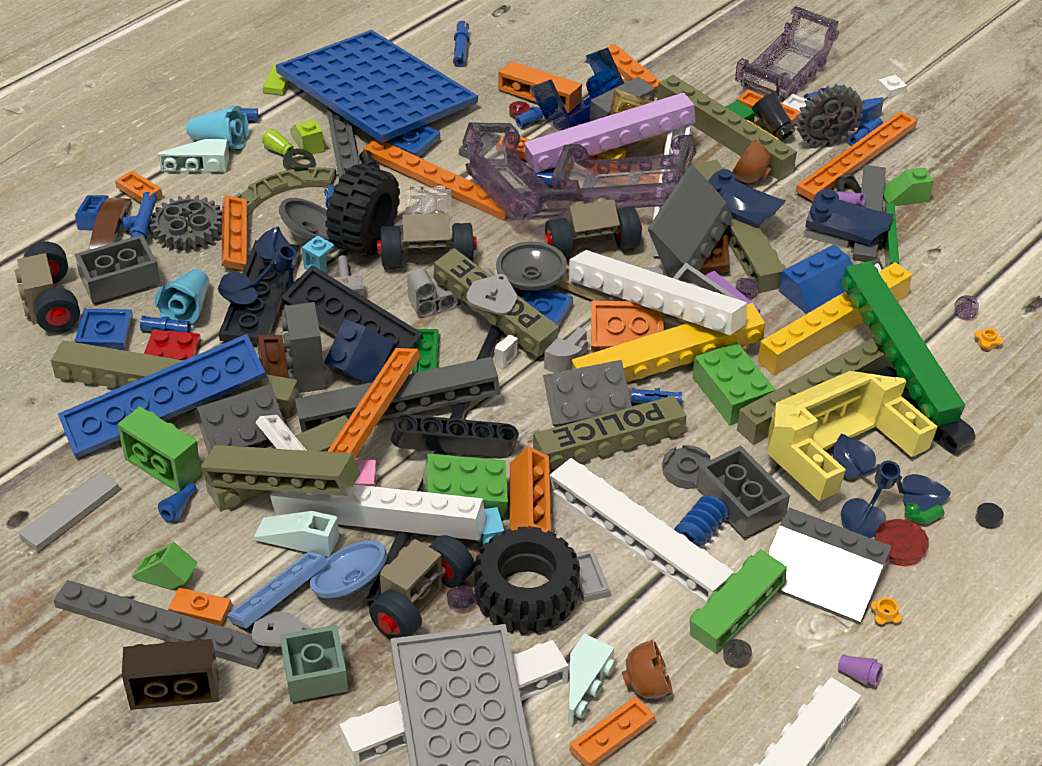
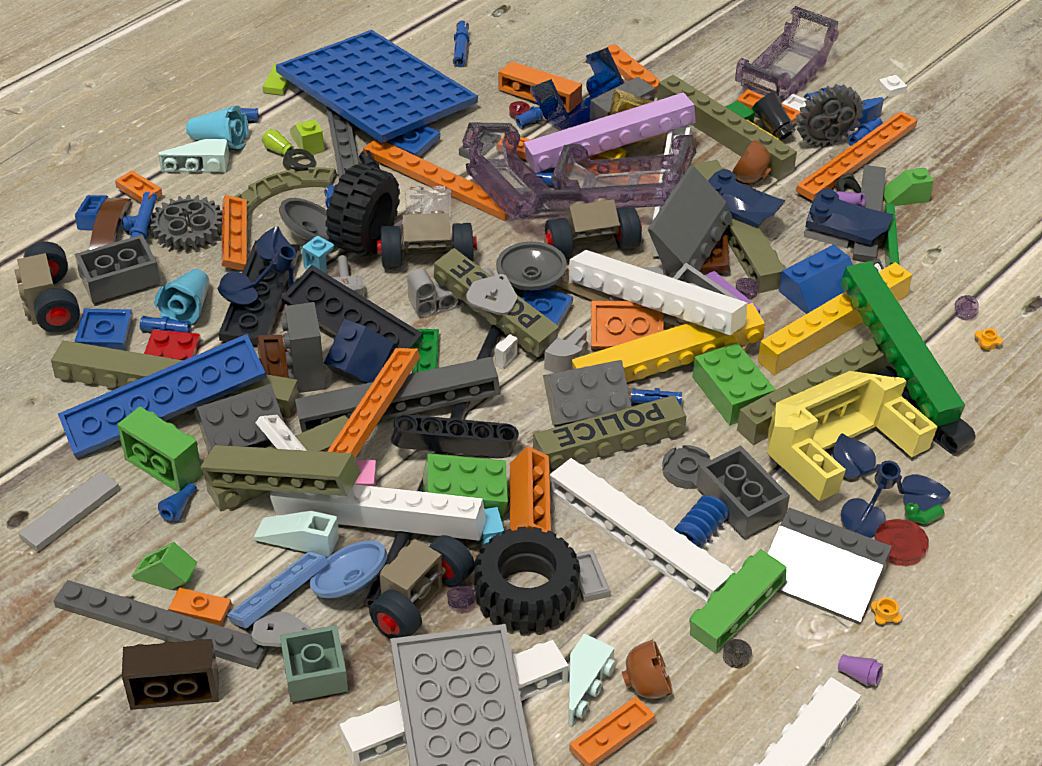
(989, 515): black tile -> none

